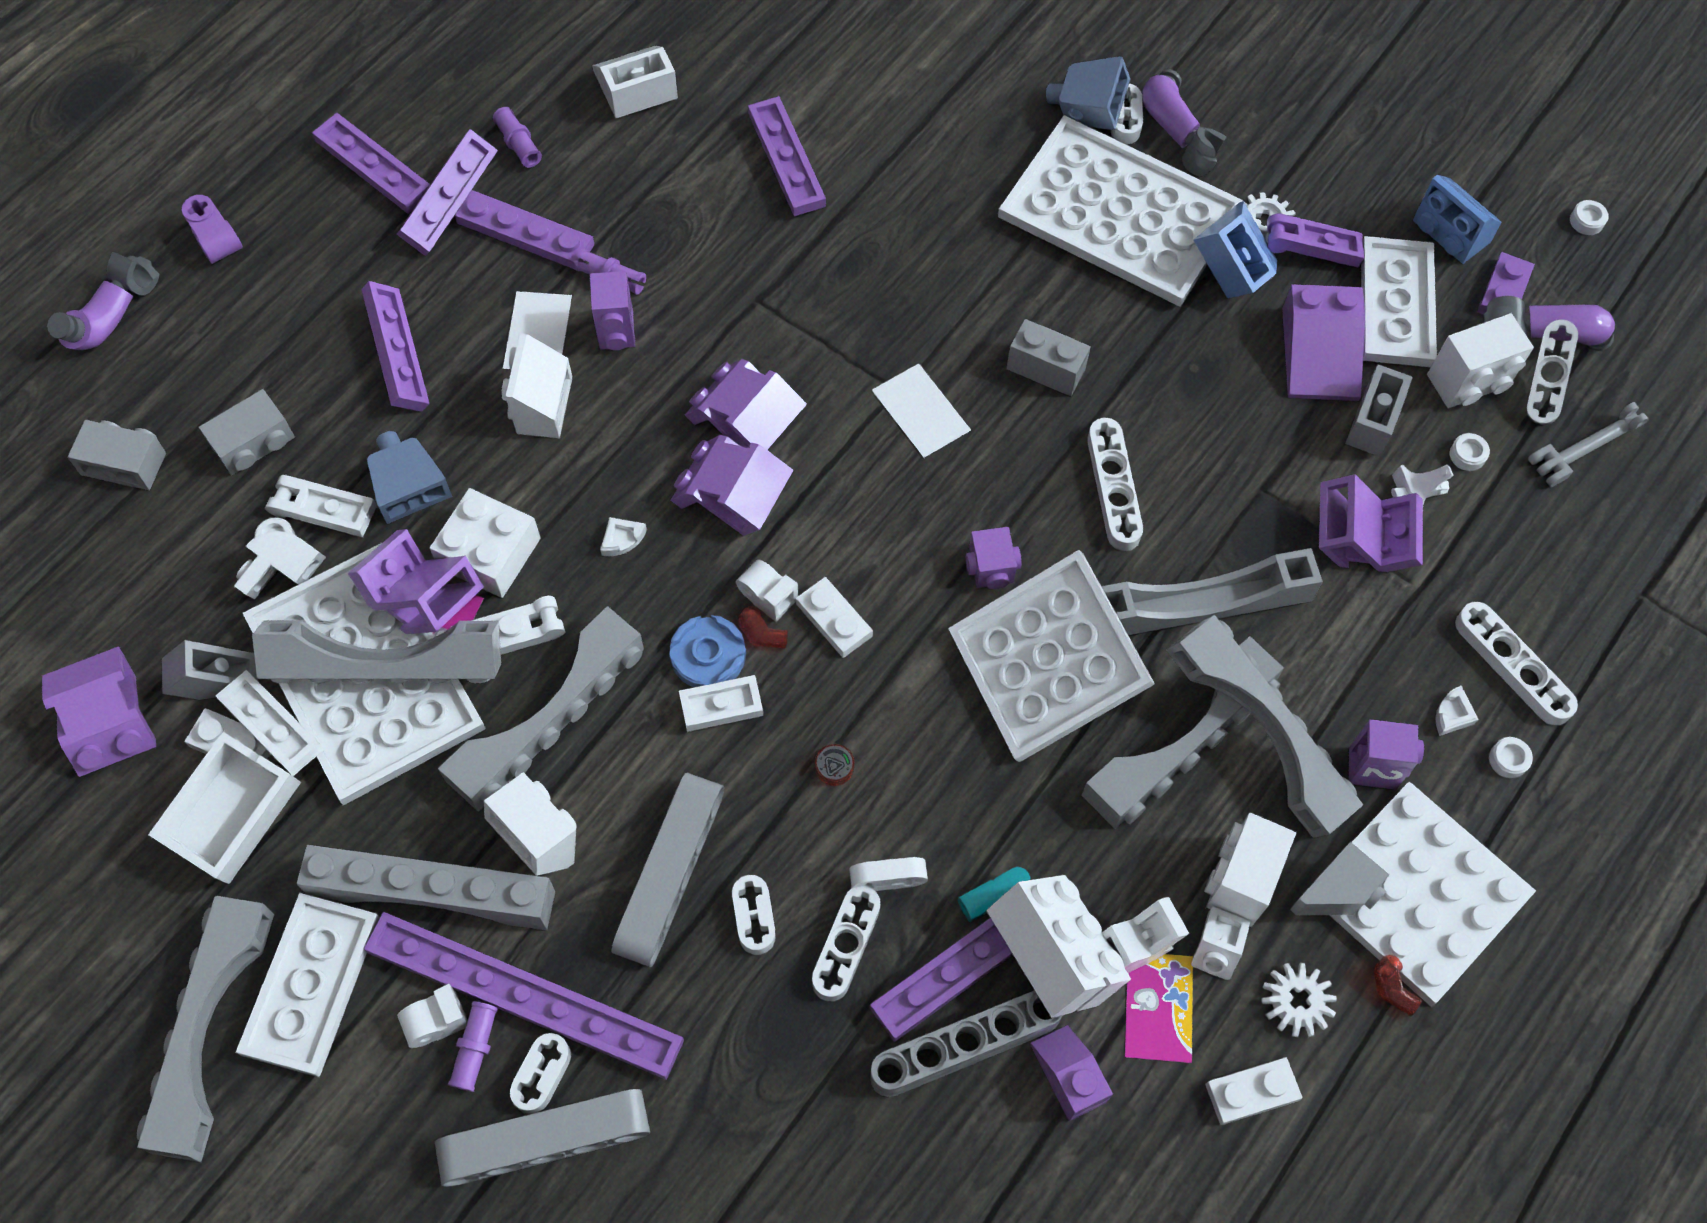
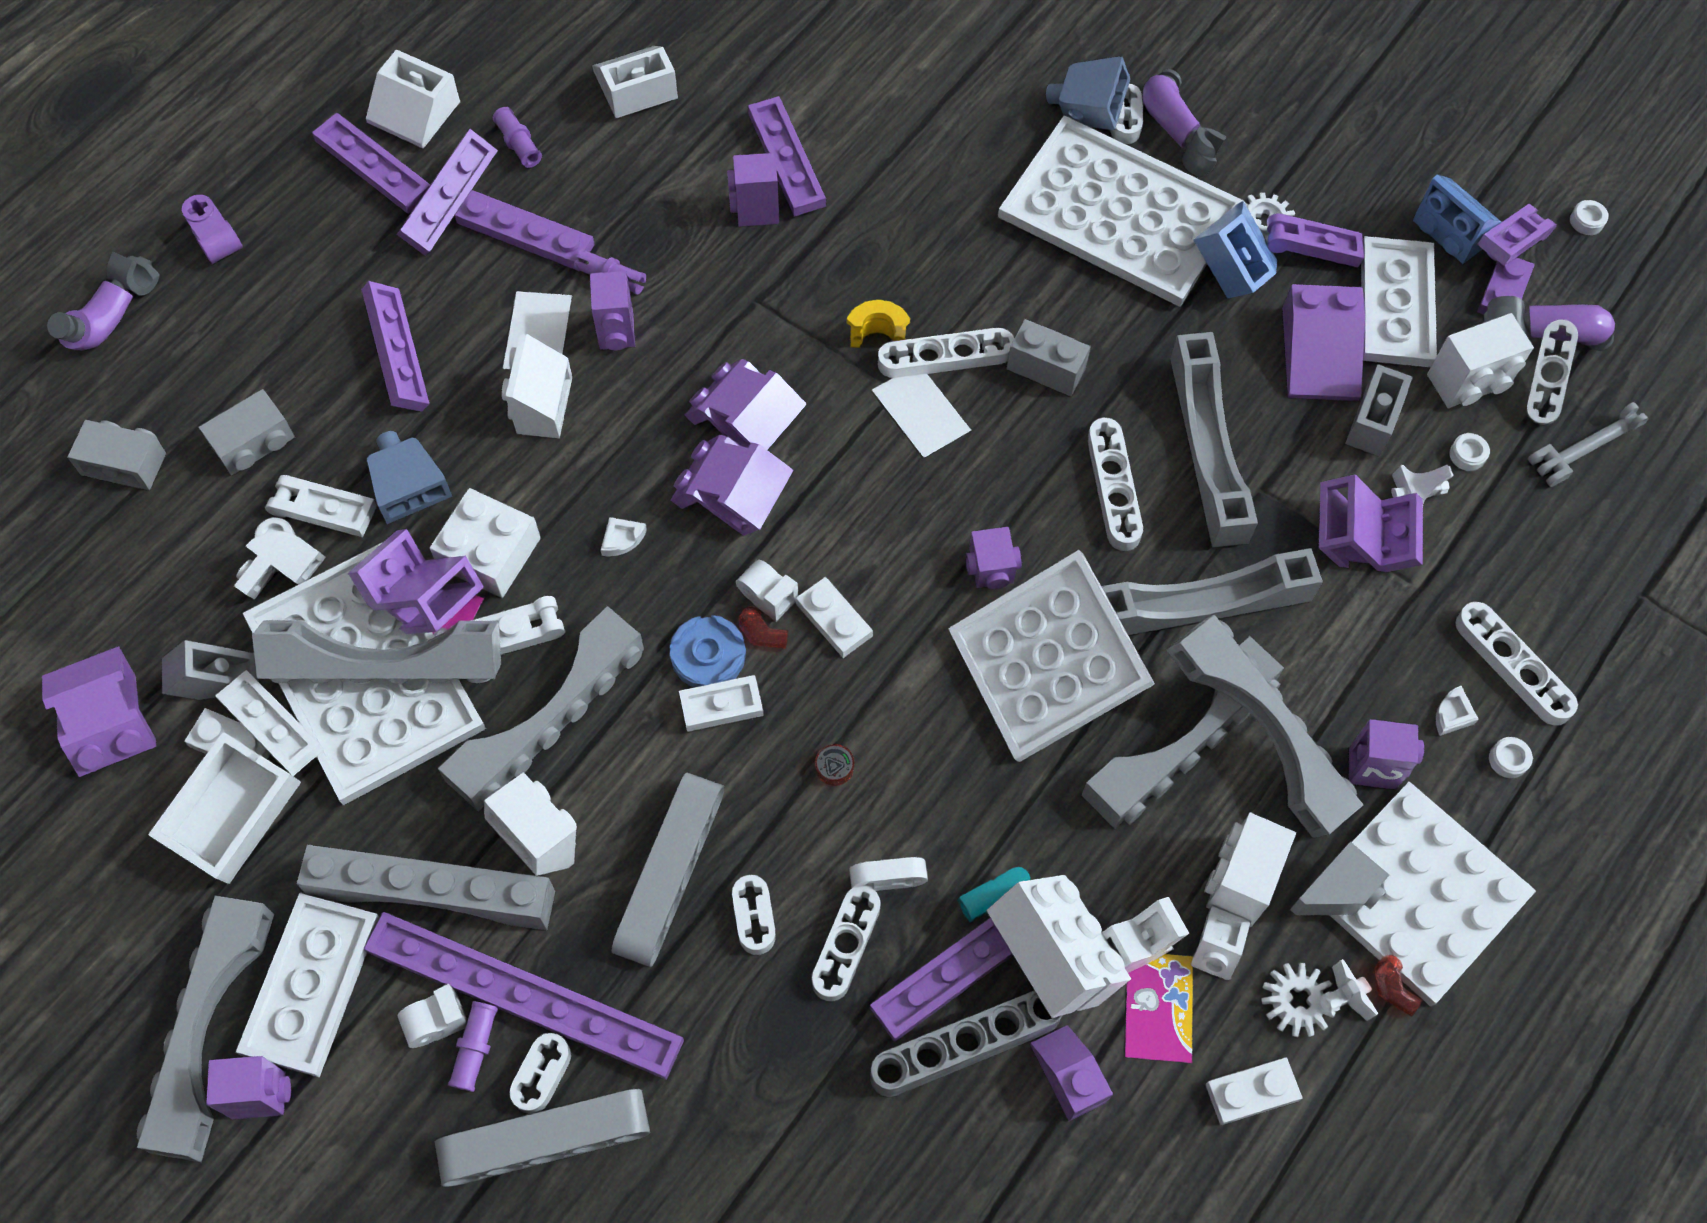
(247, 1087): none -> medium lavender brick
(411, 98): none -> white slope
(755, 188): none -> medium lavender brick
(877, 317): none -> yellow piece
(944, 347): none -> white beam
(1222, 489): none -> light grey arch
(1350, 992): none -> white piece
(1516, 235): none -> medium lavender plate

